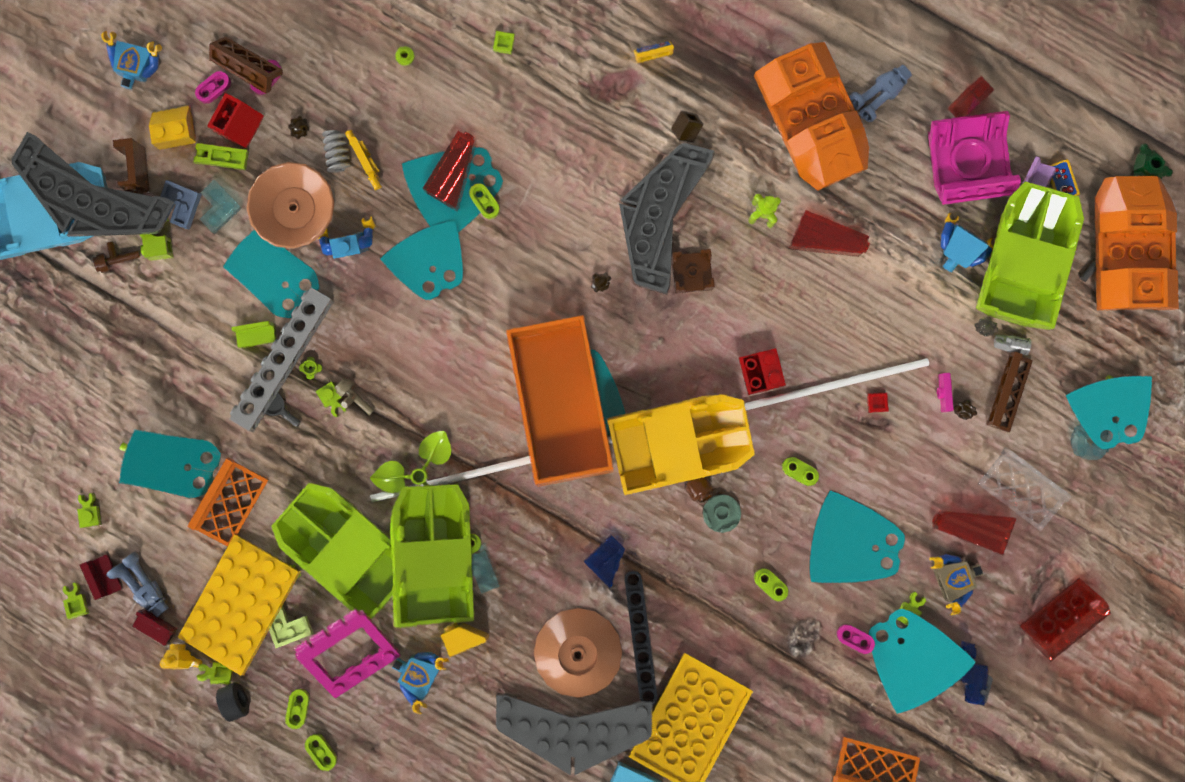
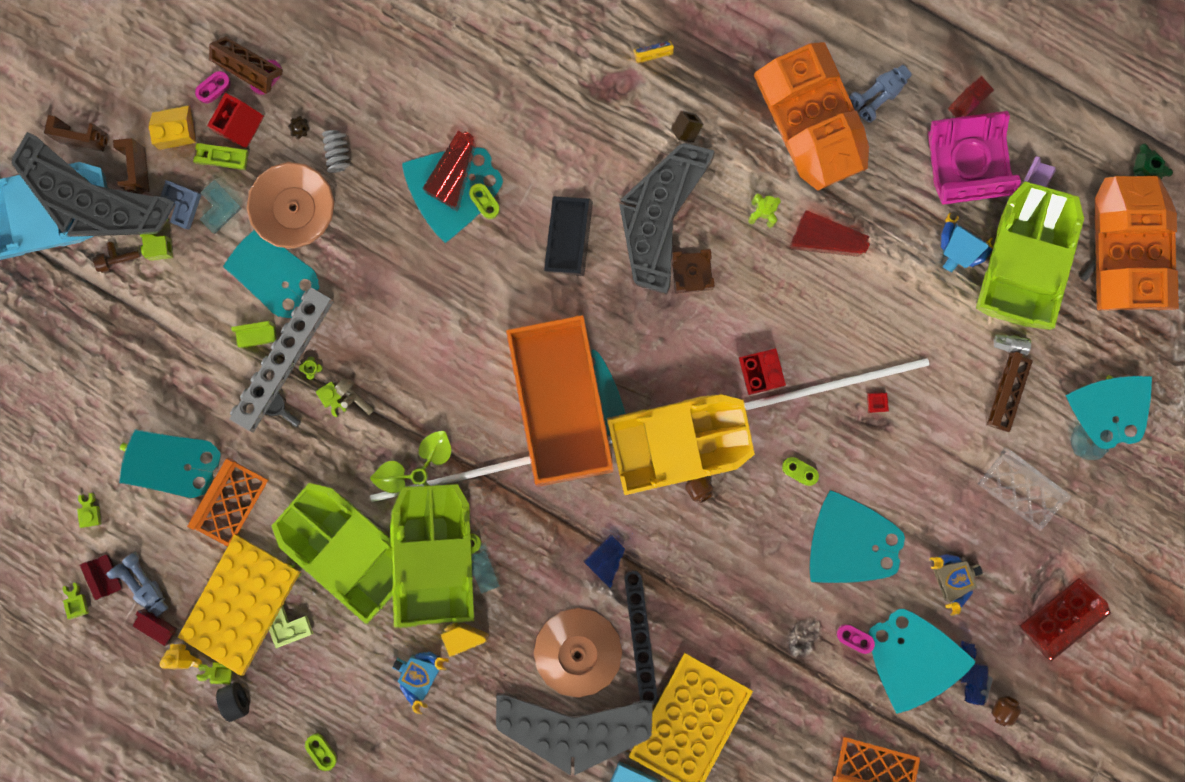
(59, 131): none -> reddish brown panel
(132, 61): torso -> none
(297, 708): lime plate -> none
(338, 631): dark pink hinge -> none
(348, 244): torso -> none
(363, 153): yellow plate -> none
(404, 61): lime plate -> none
(417, 253): teal piece -> none
(503, 42): lime plate -> none
(568, 236): none -> black slope
(600, 282): dark brown plant -> none
(721, 513): sand green tile -> none
(771, 584): lime plate -> none
(912, 607): lime plate -> none
(944, 392): dark pink plate -> none
(965, 410): dark brown plant -> none
(978, 529): clear red slope -> none
(986, 327): clear smoke plant -> none
(1006, 711): none -> reddish brown head
(1064, 179): slope -> none

